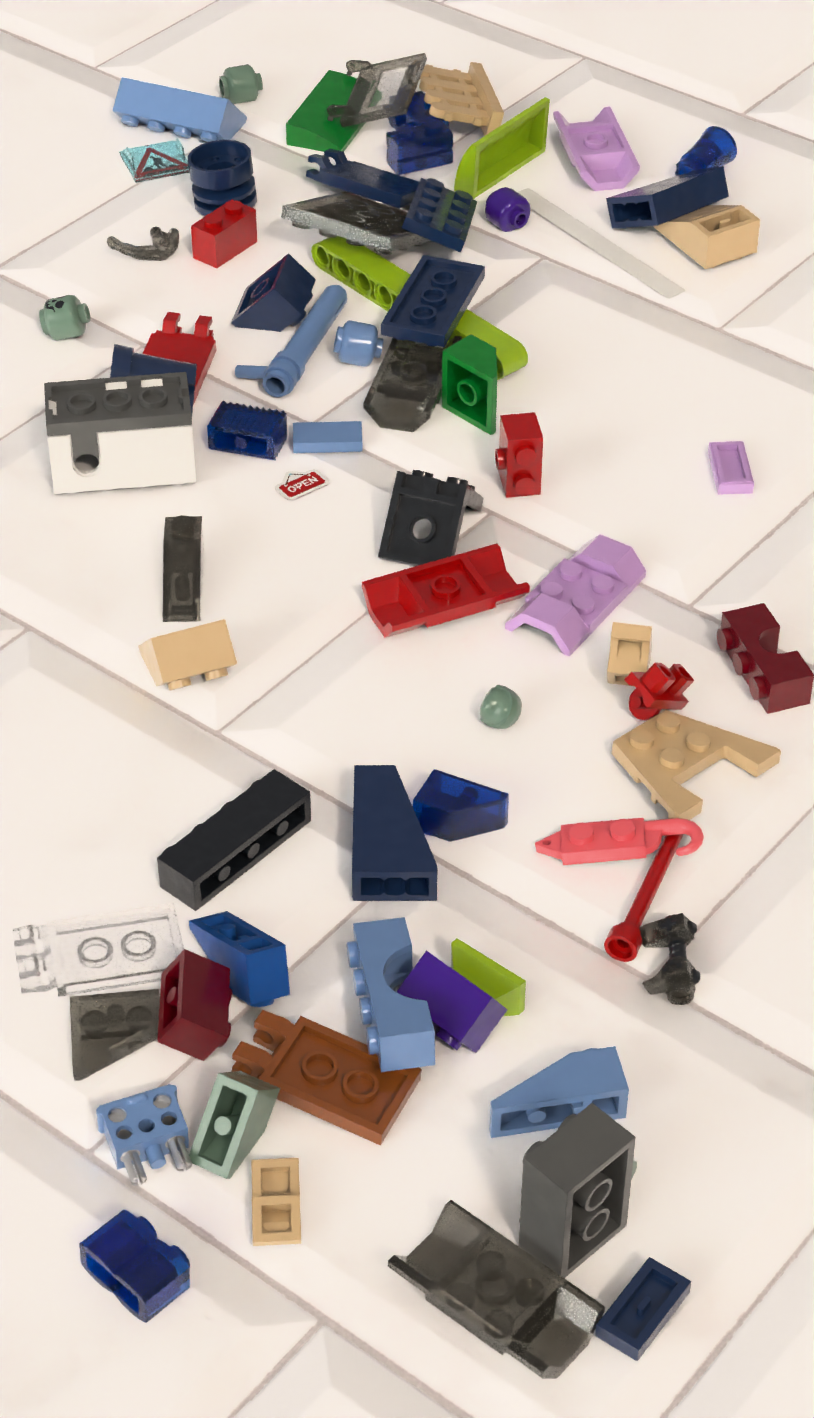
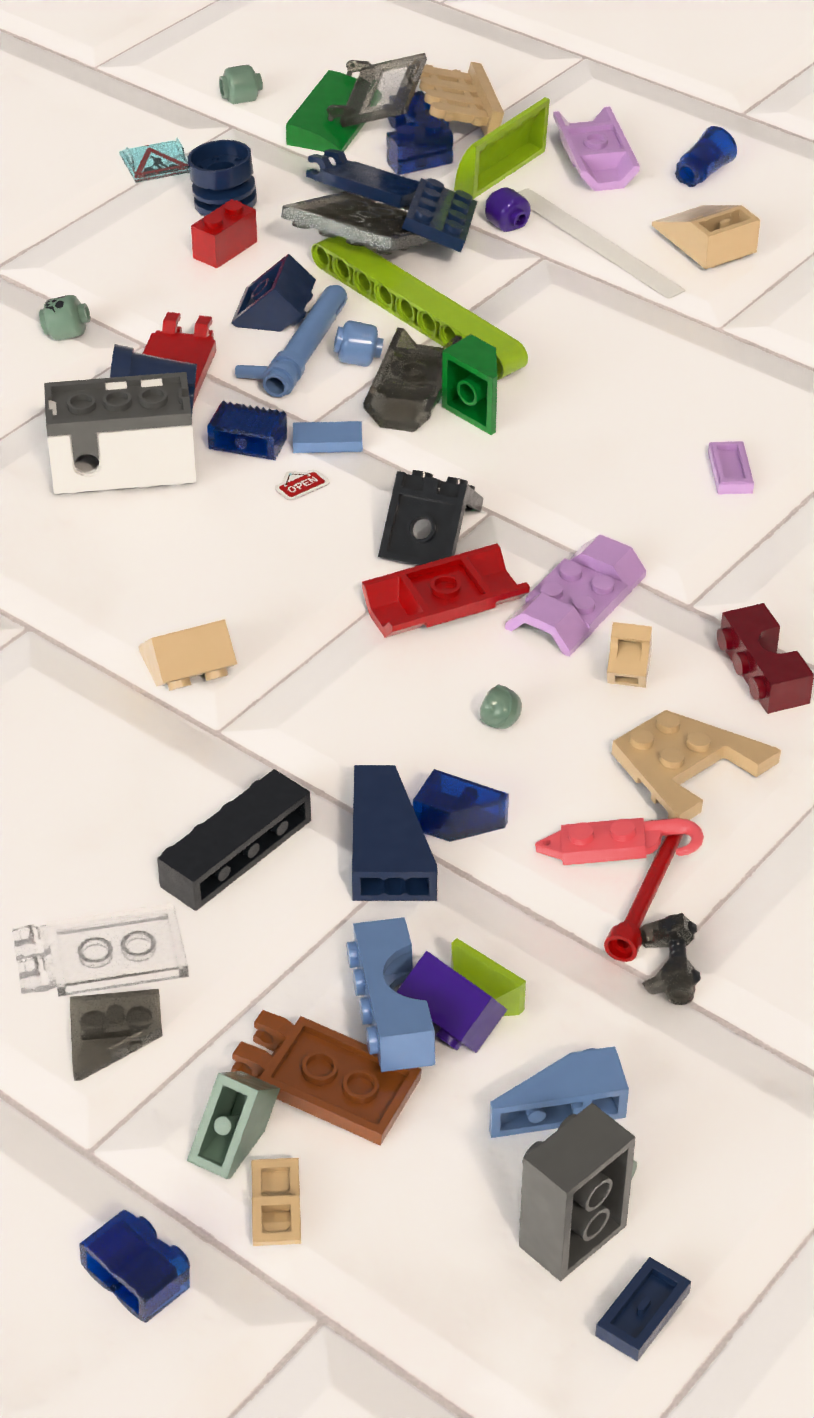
(144, 1130): medium blue piece -> none
(163, 245): clear smoke piece -> none
(177, 110): medium blue slope -> none
(183, 568): clear smoke slope -> none
(194, 1005): dark red brick -> none
(254, 957): blue slope -> none
(433, 301): dark blue plate -> none
(501, 1293): clear smoke piece -> none
(520, 454): red brick -> none
(658, 690): red hips -> none
(667, 198): dark blue slope -> none

